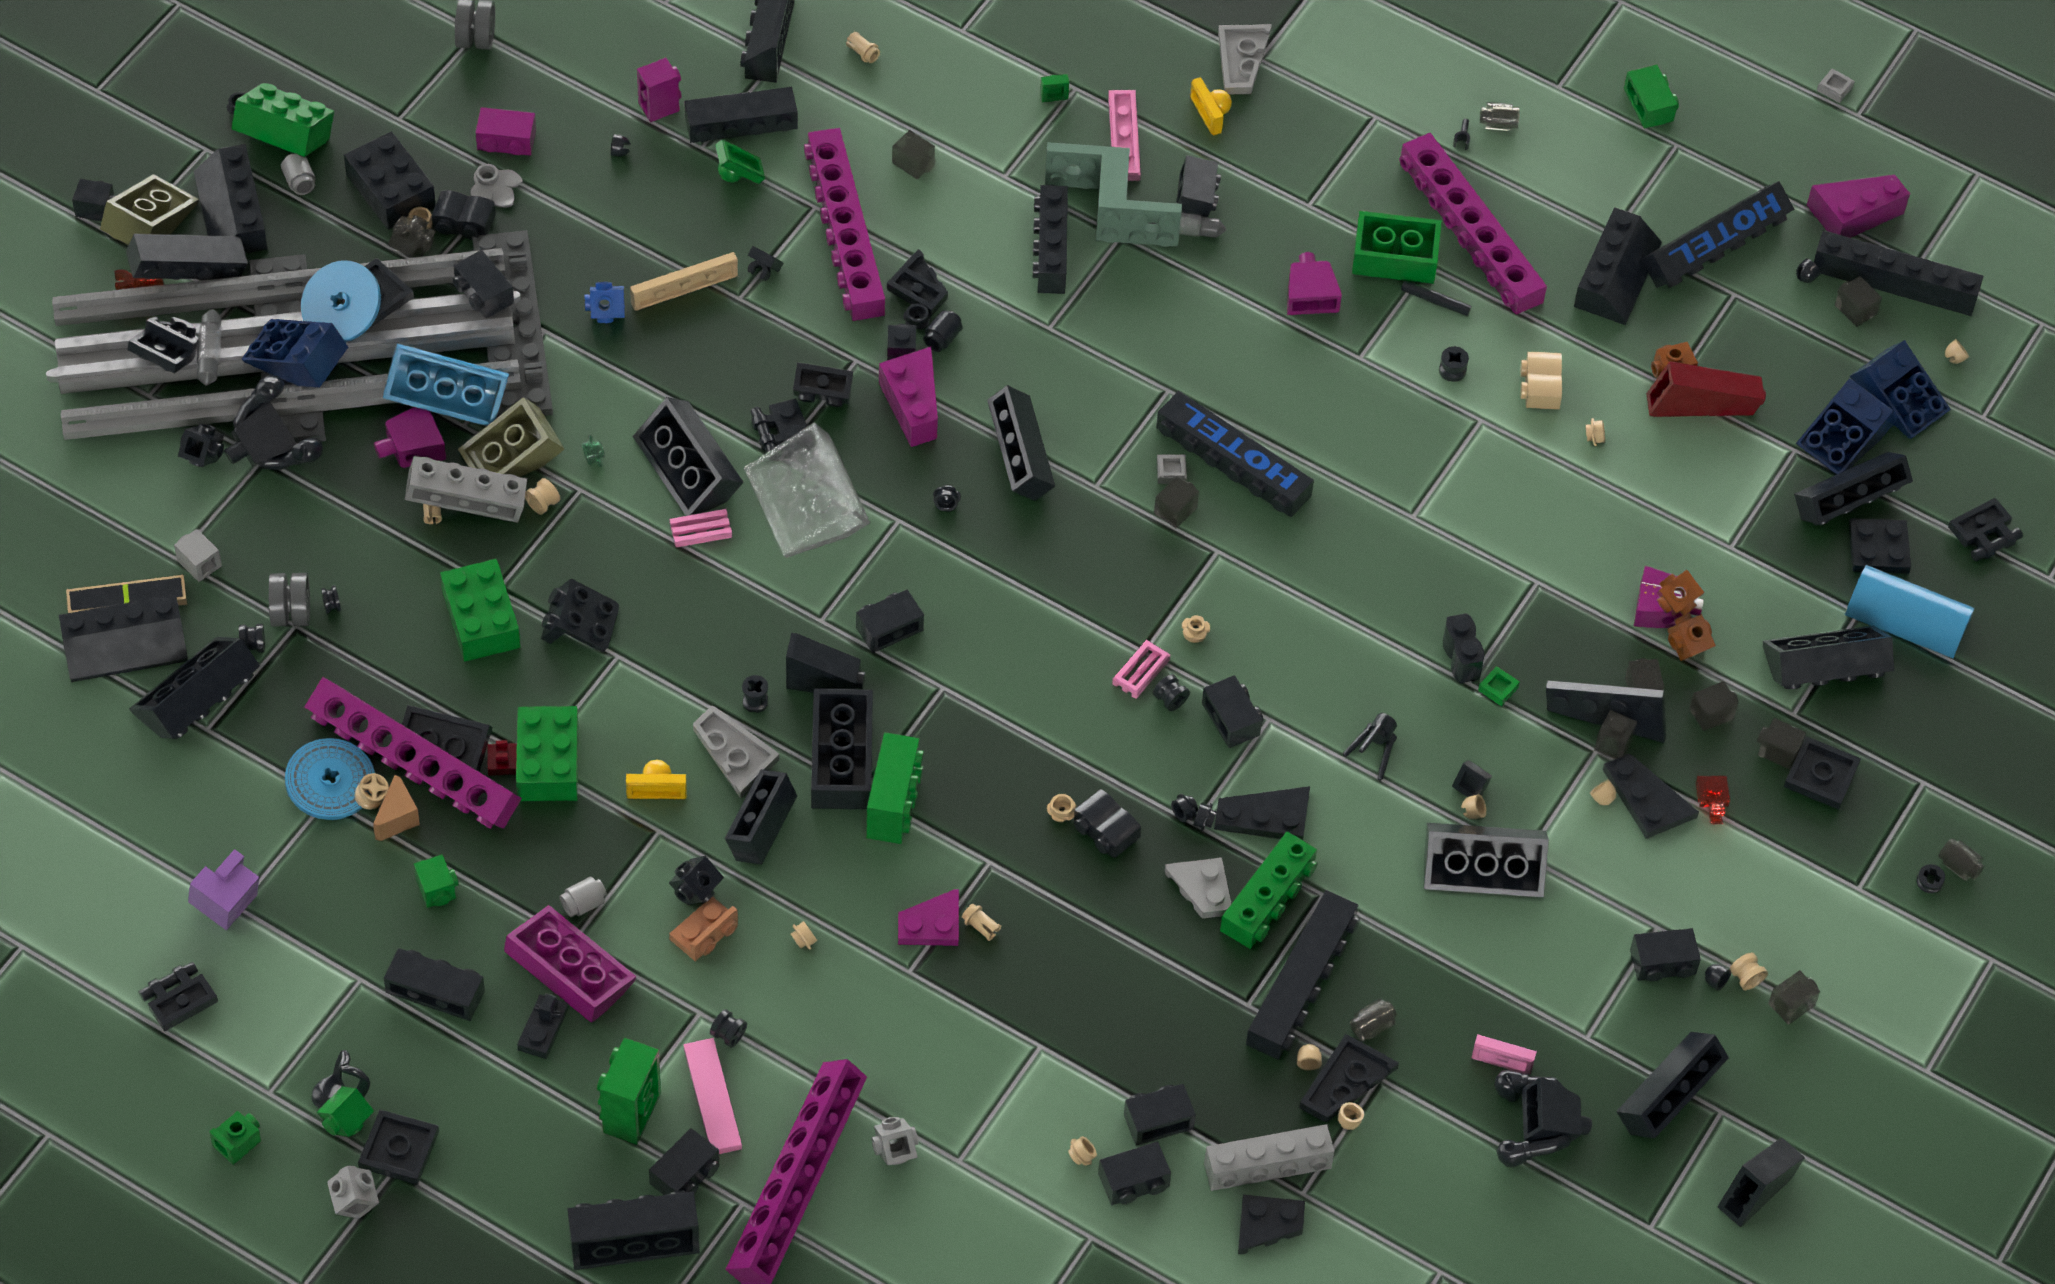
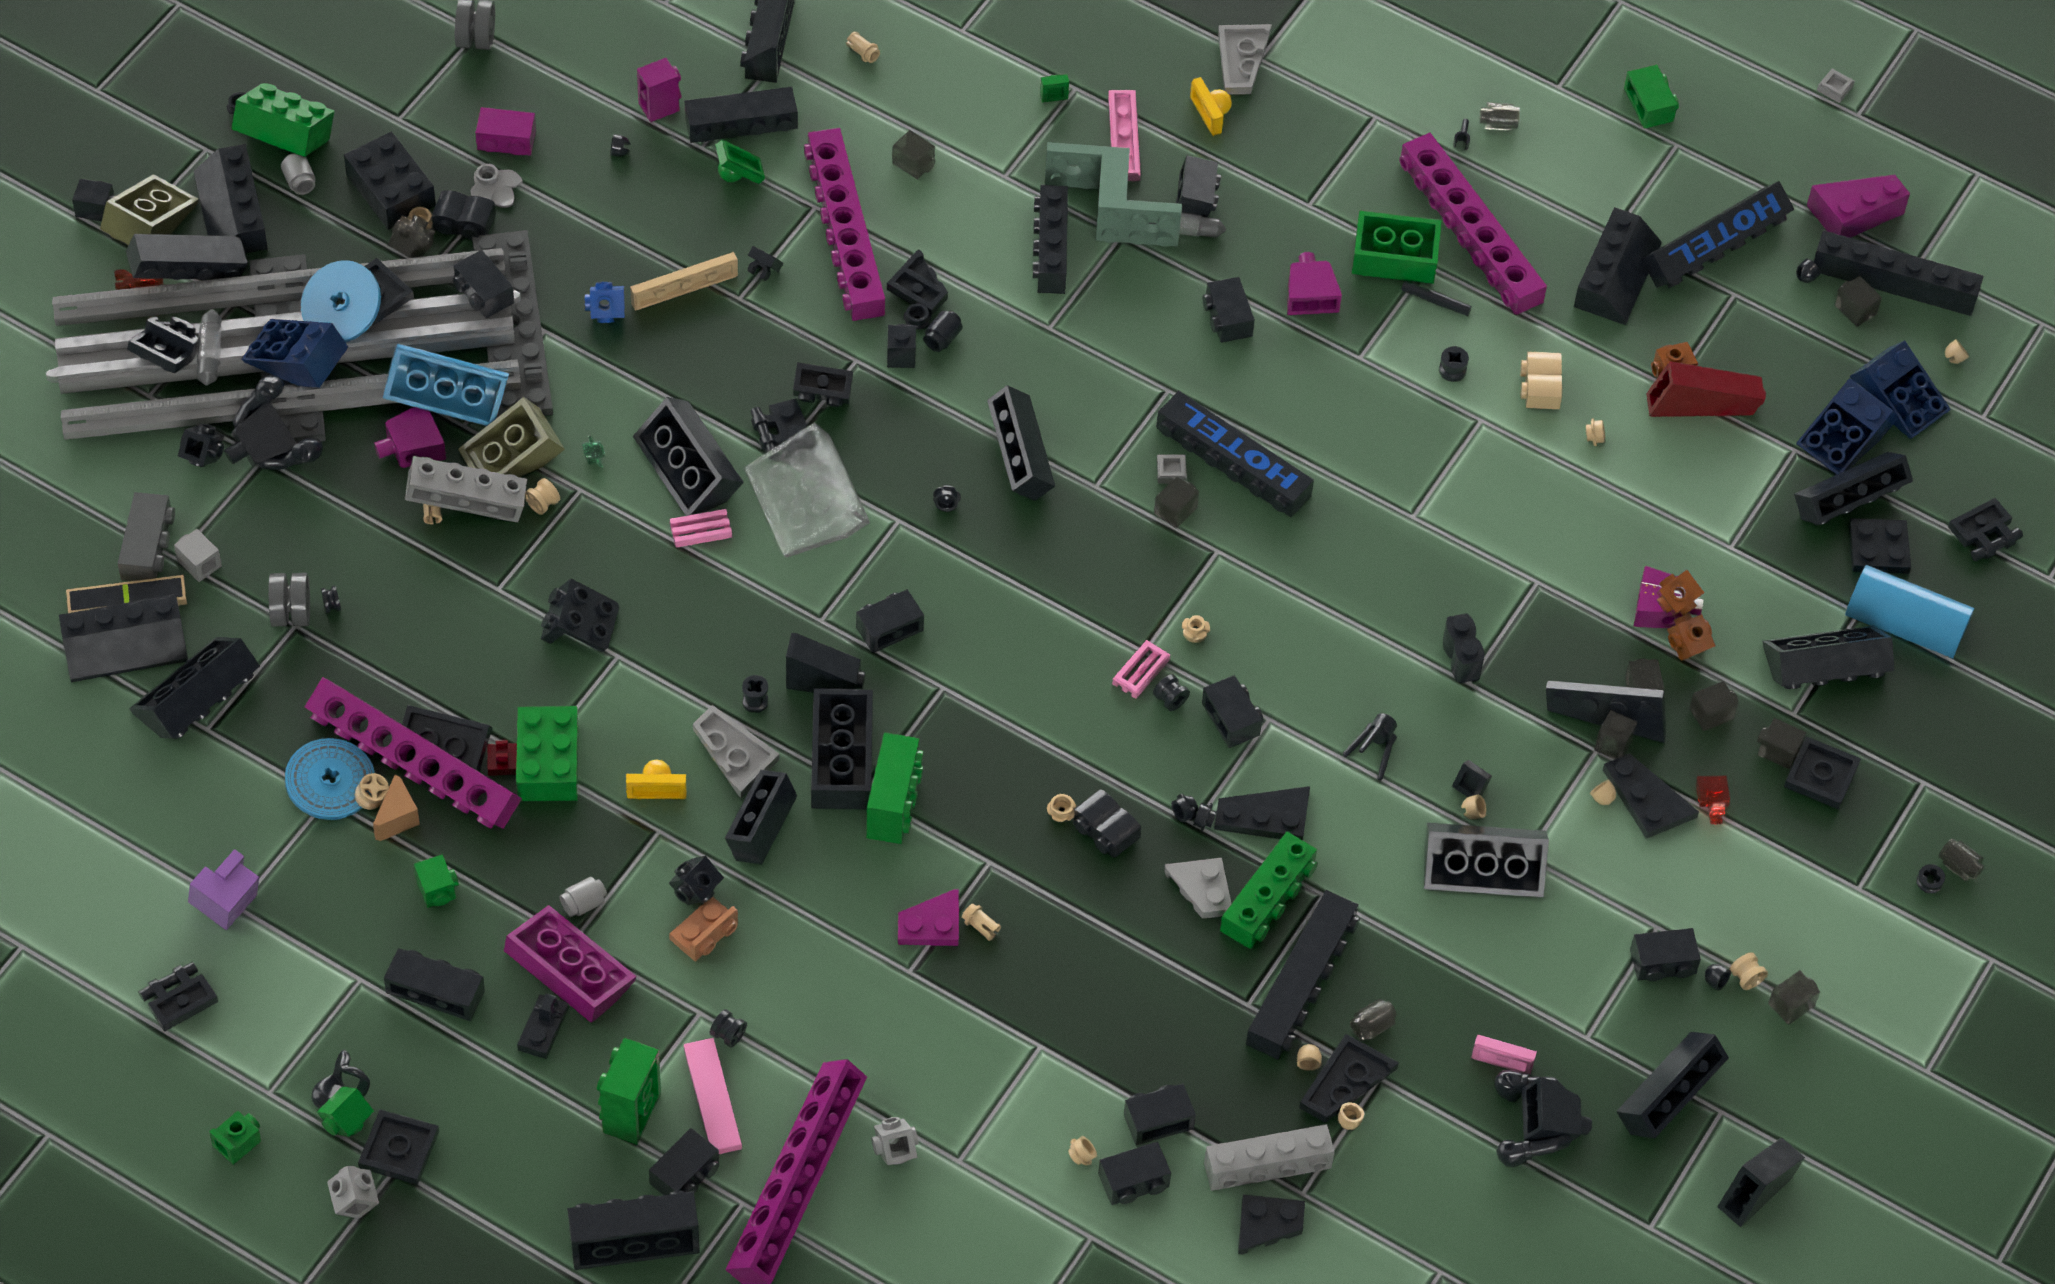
(145, 537): none -> dark grey brick
(253, 637): black wheel -> none
(480, 610): green brick -> none
(803, 935): tan plate -> none
(911, 394): magenta wedge -> none
(1229, 309): none -> black brick
(1498, 686): green plate -> none

